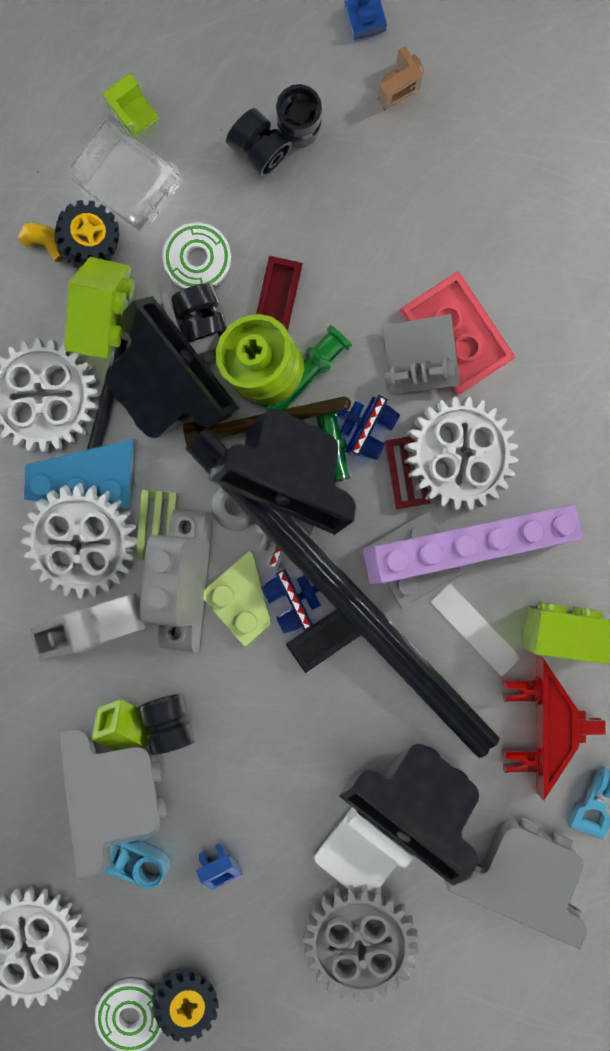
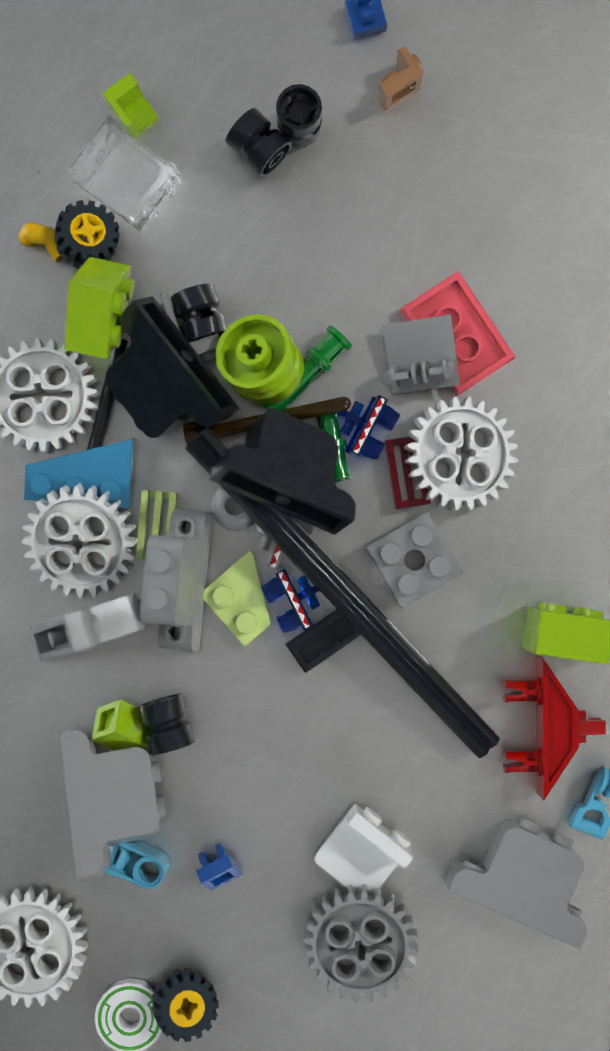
(197, 237): white tile -> none
(279, 289): dark red tile -> none
(422, 808): black brick -> none
(472, 544): lavender arch -> none
(475, 629): white sticker -> none

